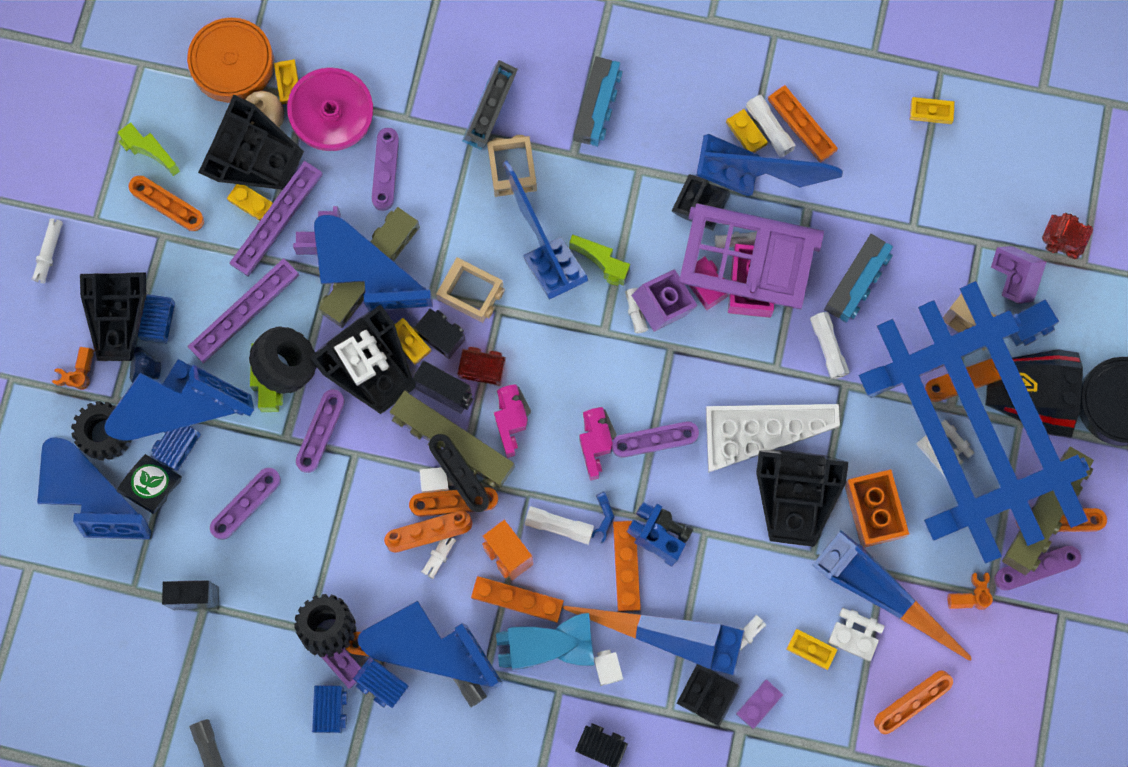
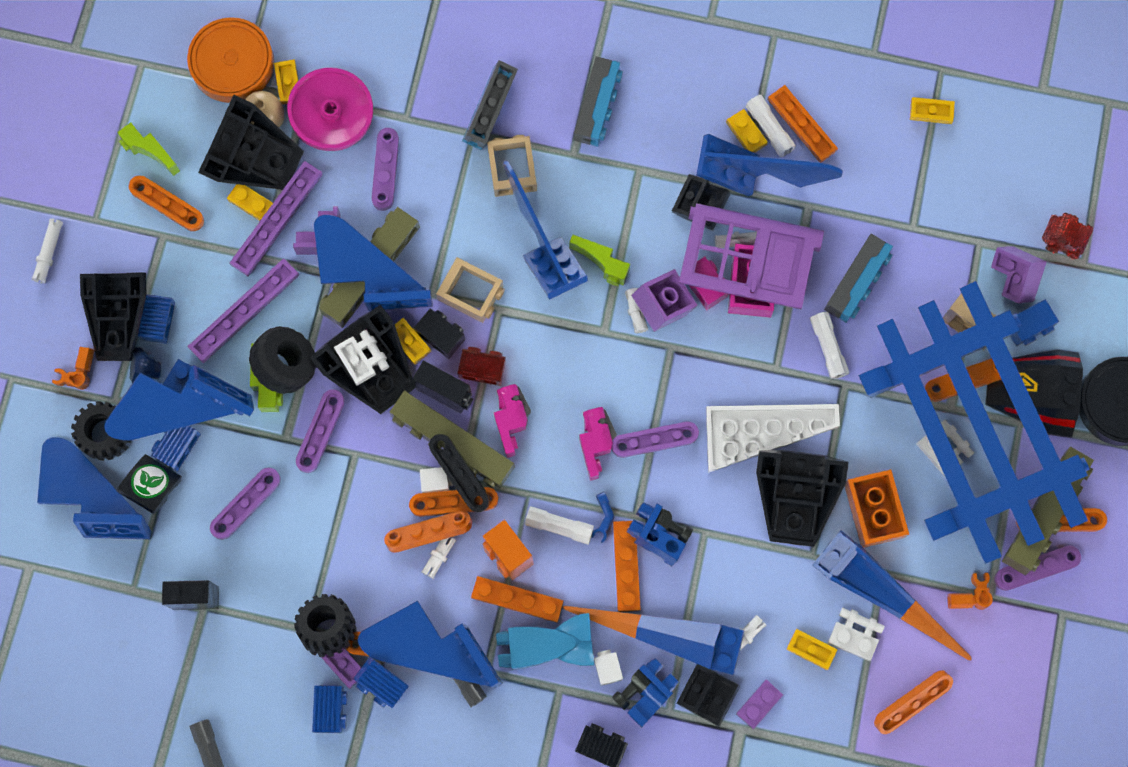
(652, 690): none -> blue hips

